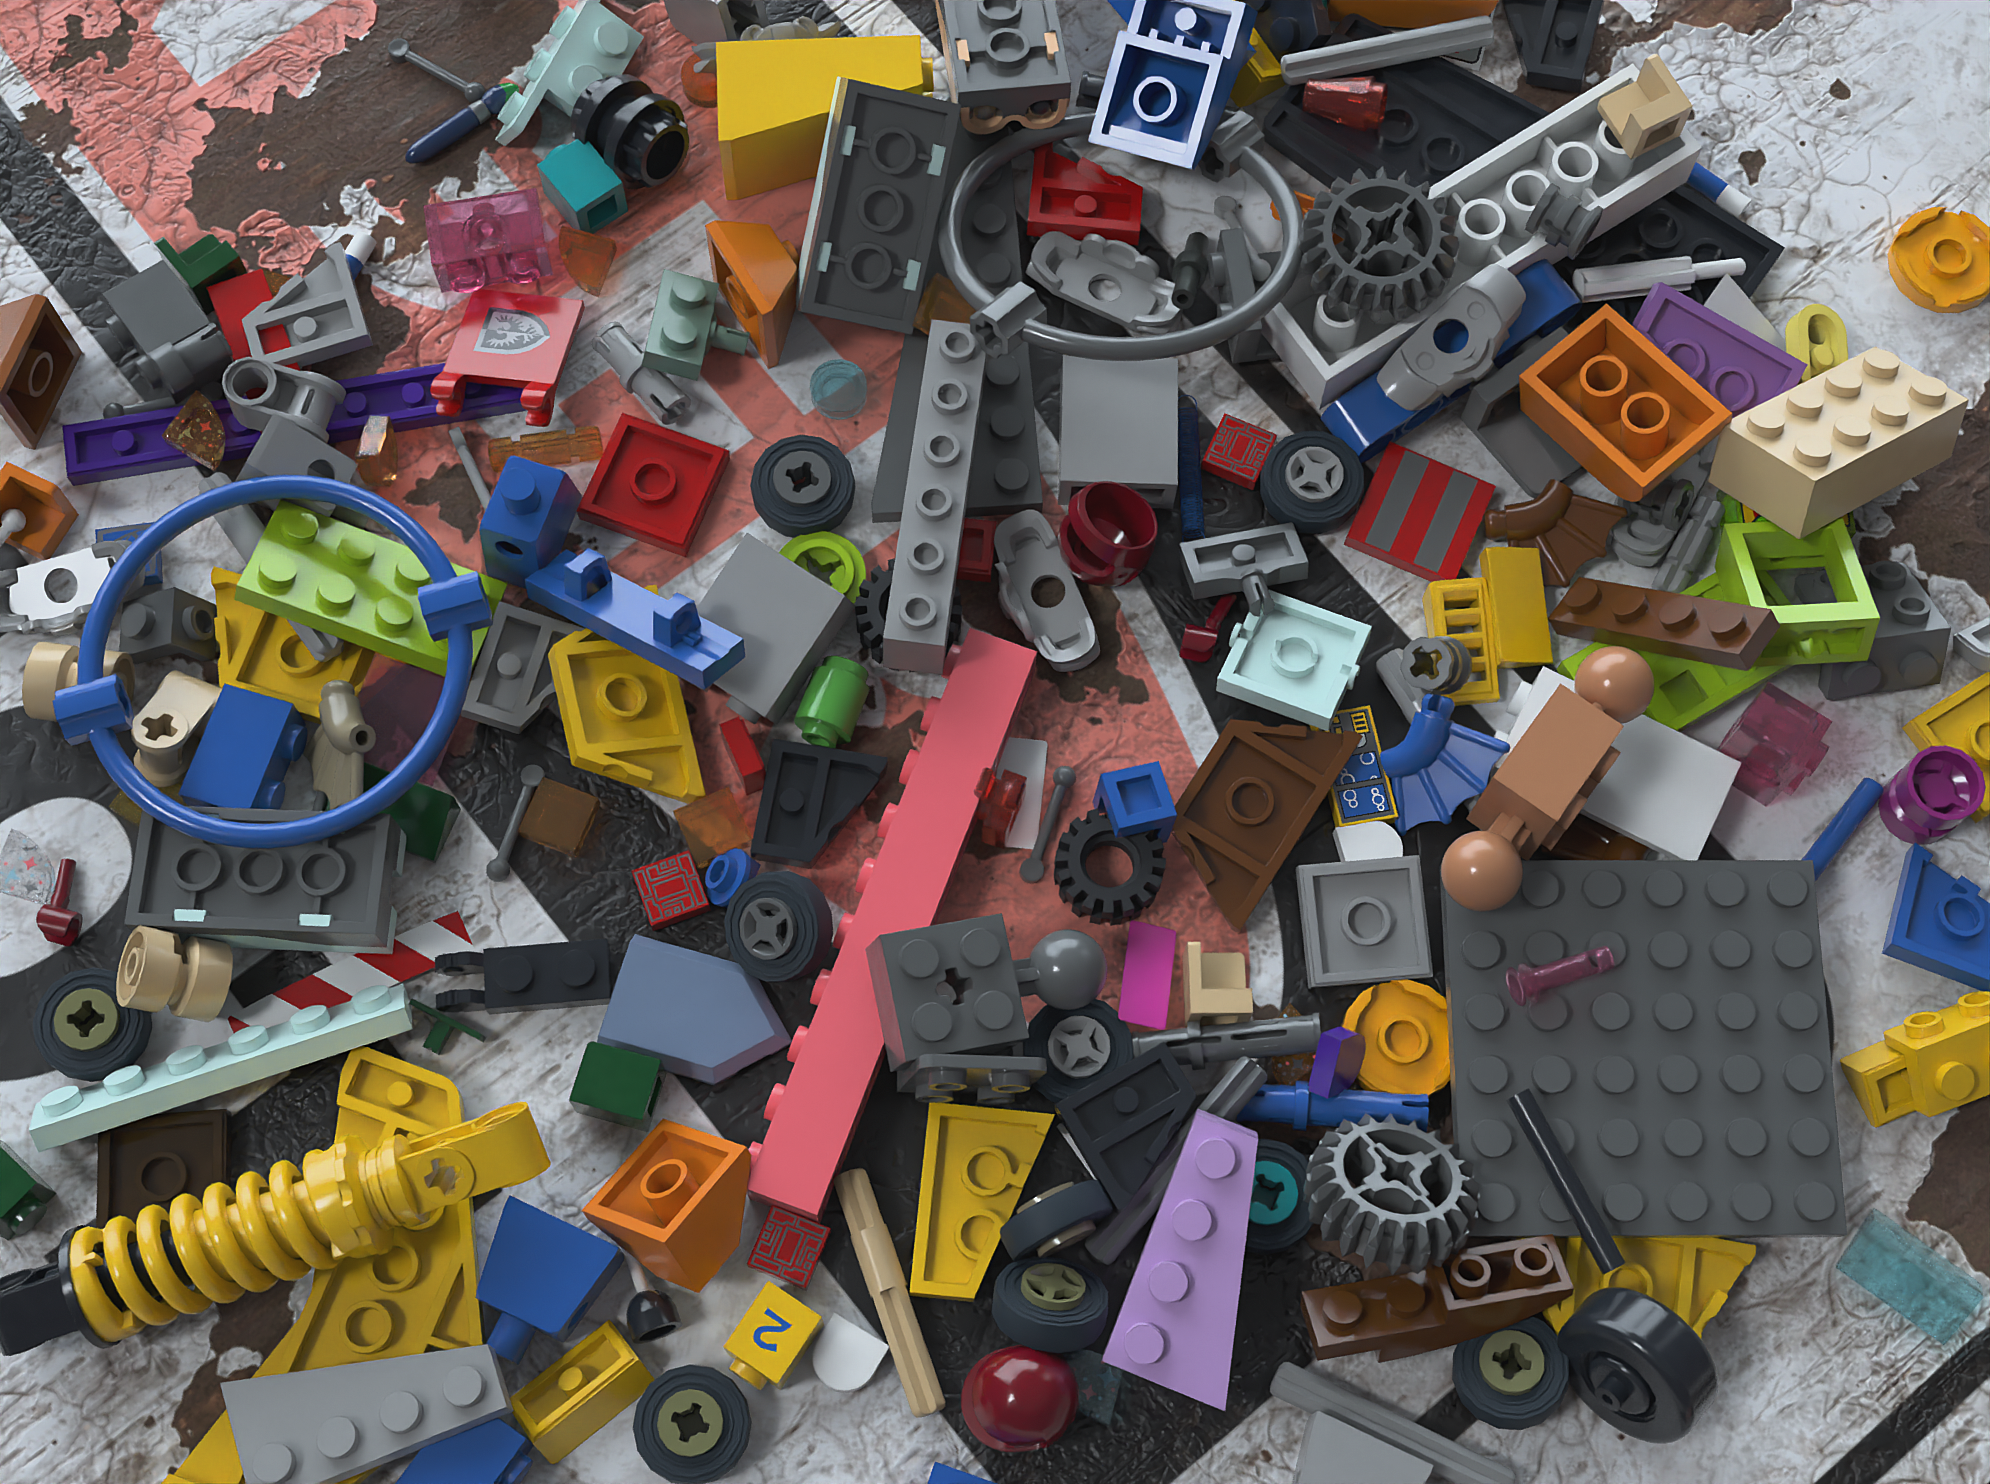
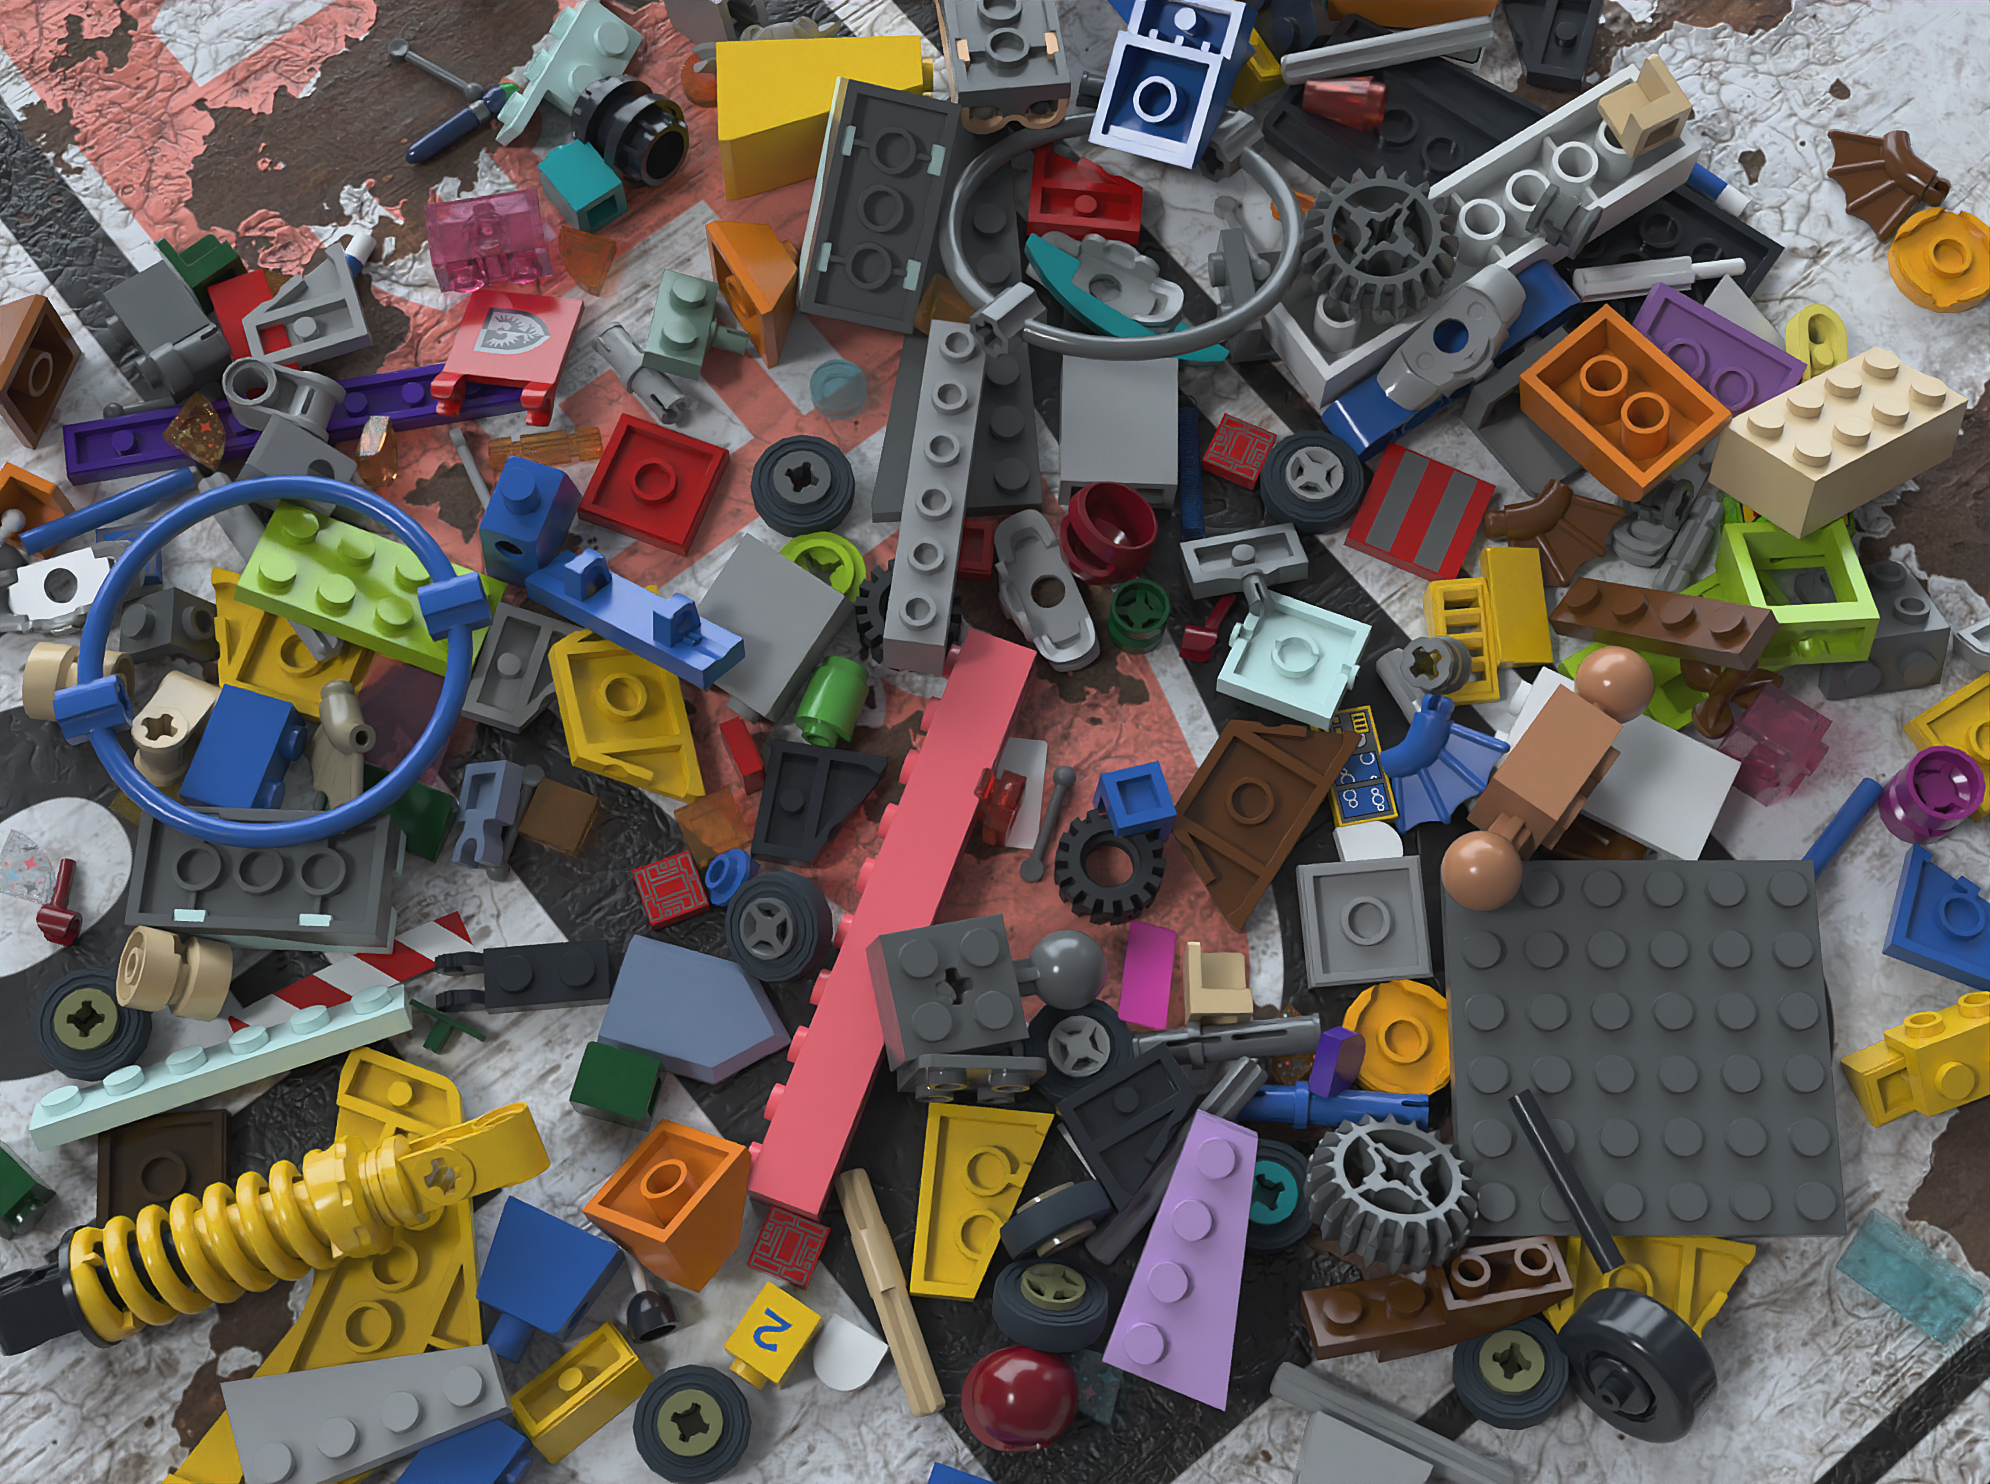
(107, 511): none -> blue bar
(486, 805): none -> sand blue plate
(1057, 271): none -> teal slope
(1141, 603): none -> dark green wheel
(1190, 270): pearl dark grey bar -> none
(1529, 982): clear pink piece -> none
(1713, 714): none -> reddish brown plant
(1883, 178): none -> reddish brown arm

